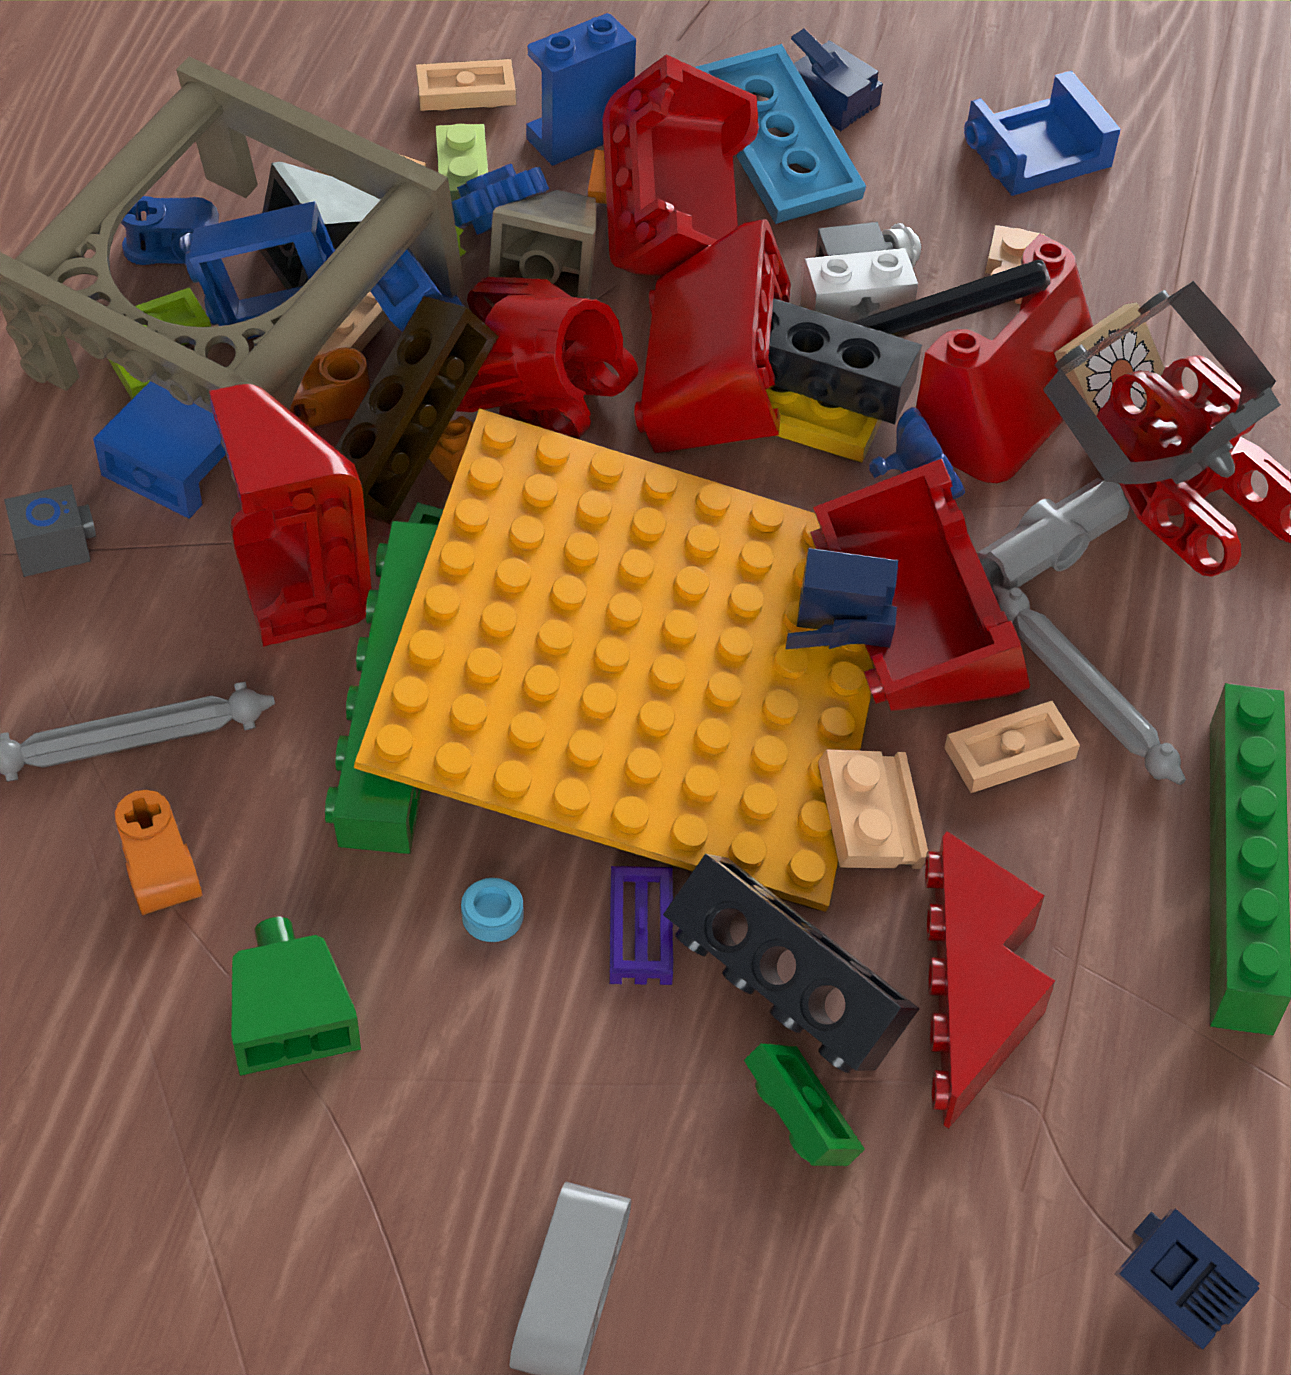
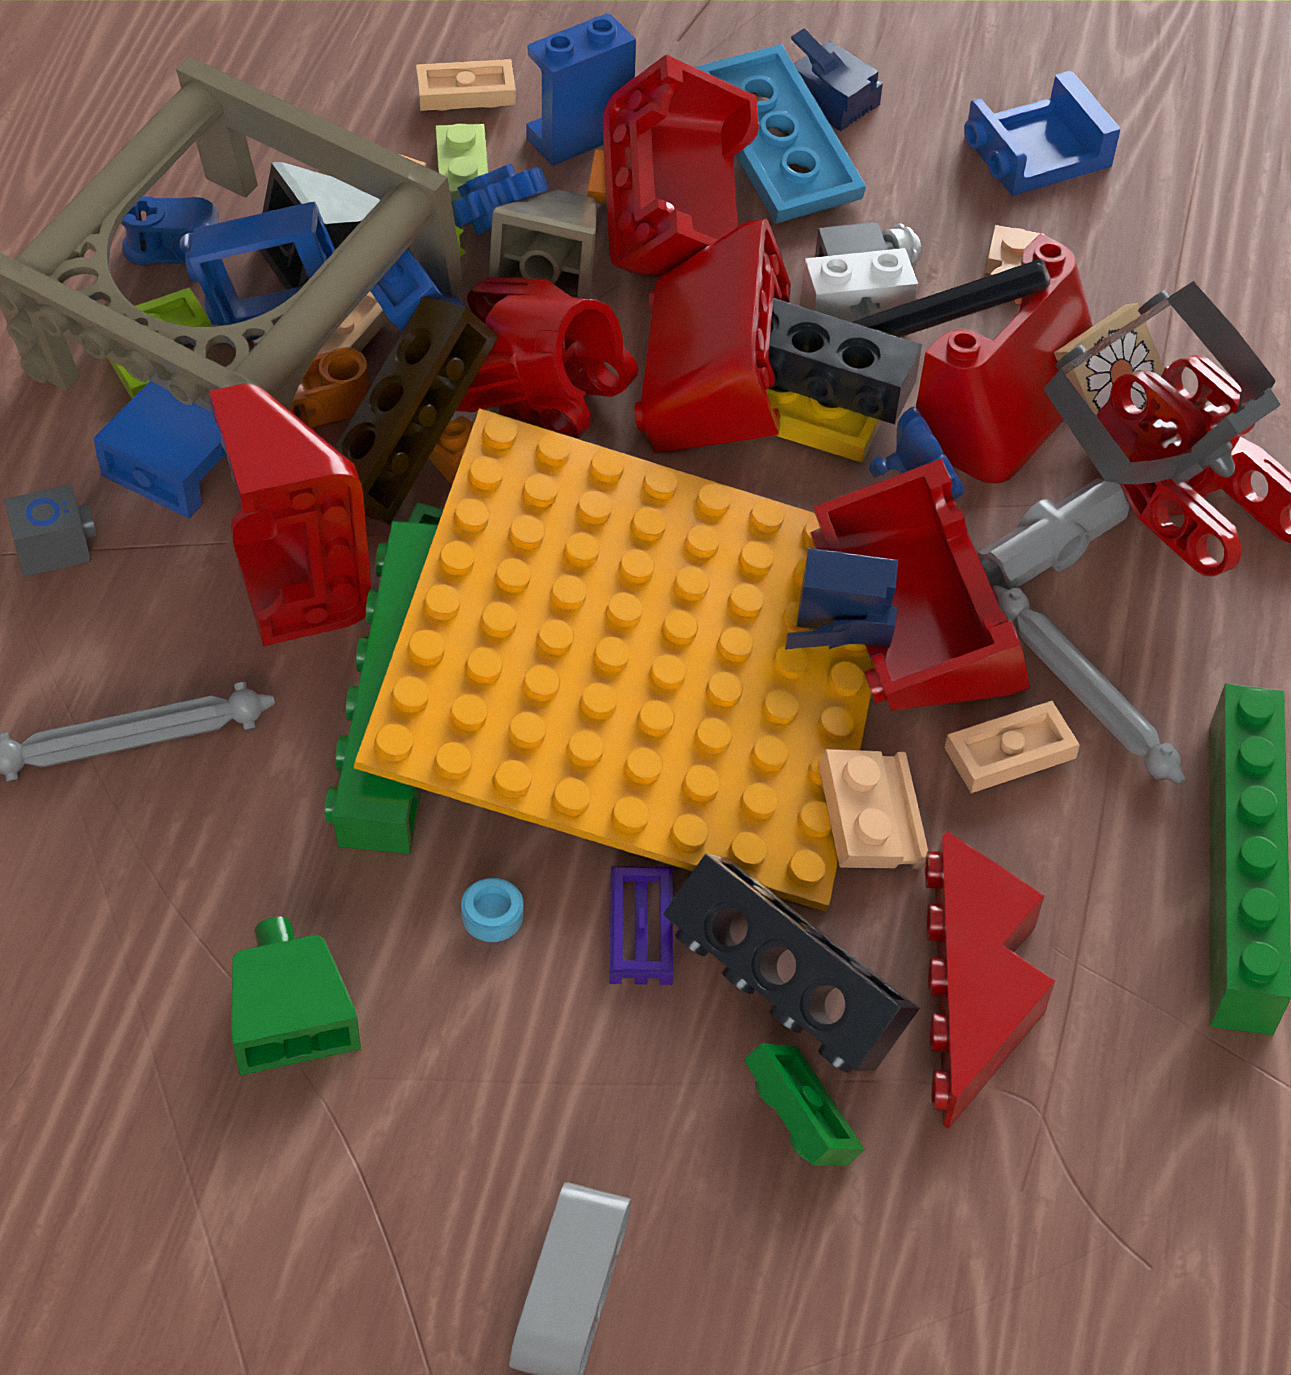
(154, 852): orange piece -> none
(1186, 1277): dark blue piece -> none

